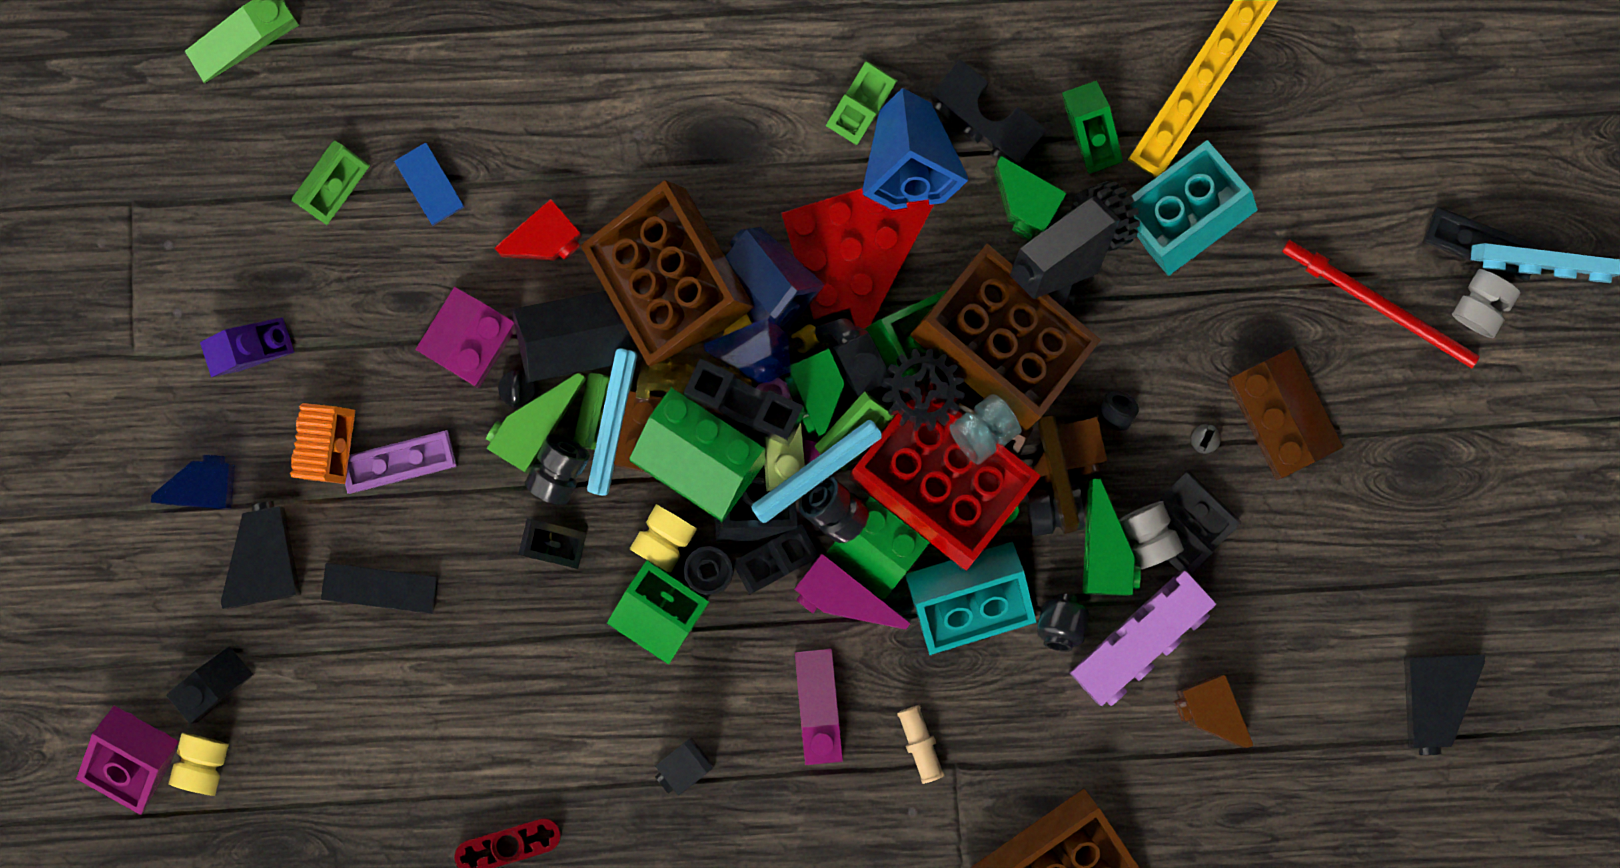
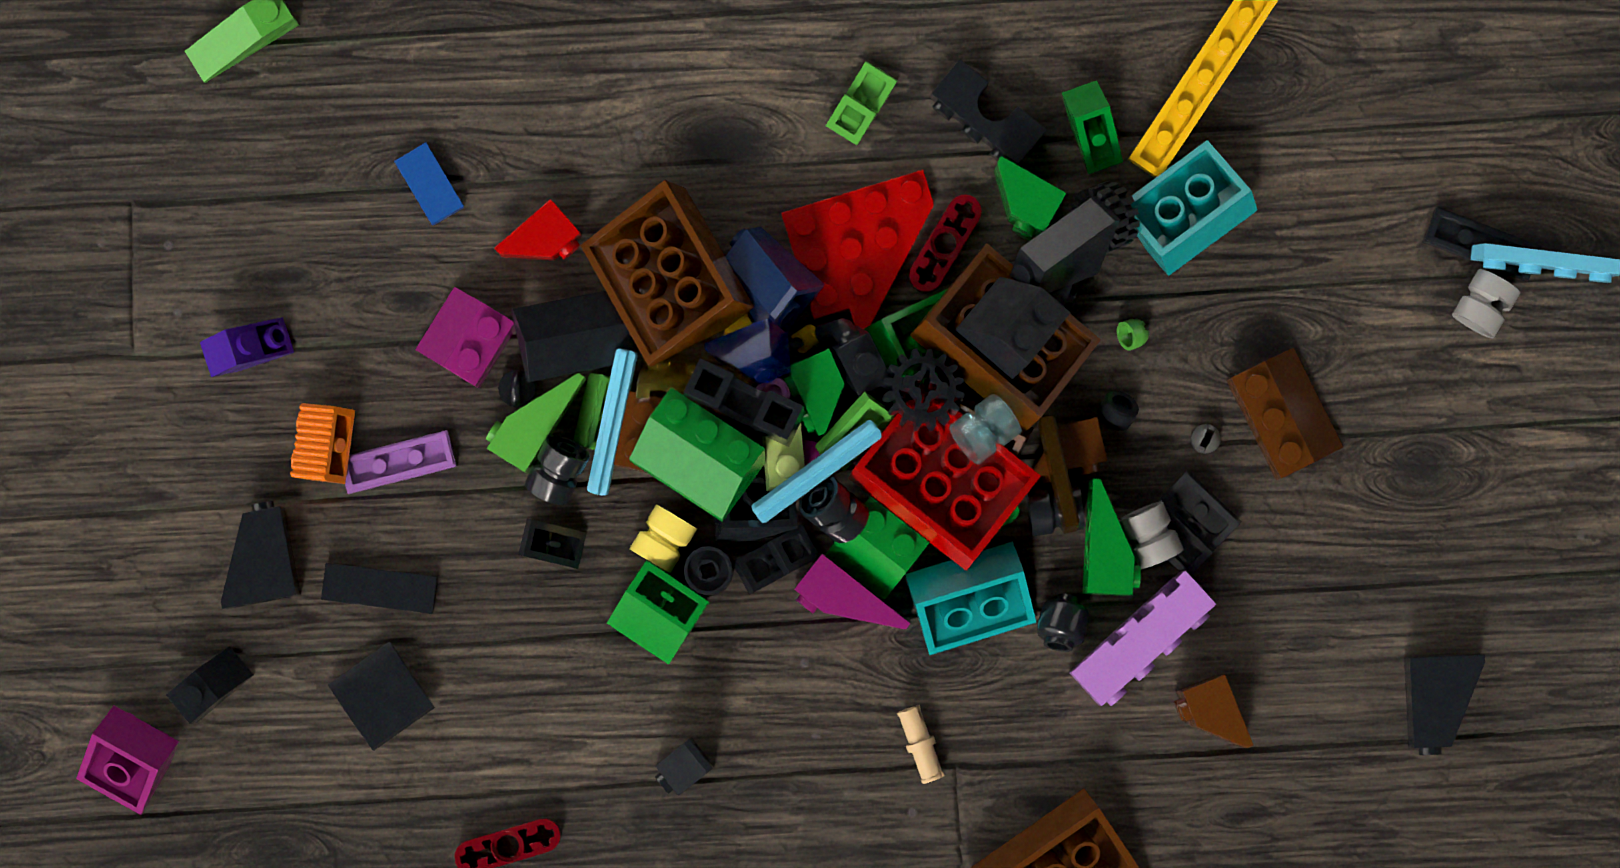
(198, 764): light yellow wheel -> none
(199, 485): clear blue slope -> none
(330, 182): bright green slope -> none
(381, 696): none -> black slope
(818, 707): magenta slope -> none
(911, 155): blue slope -> none
(951, 215): none -> dark red beam
(1012, 323): none -> black slope
(1132, 334): none -> bright green hinge
(1318, 266): red bar -> none

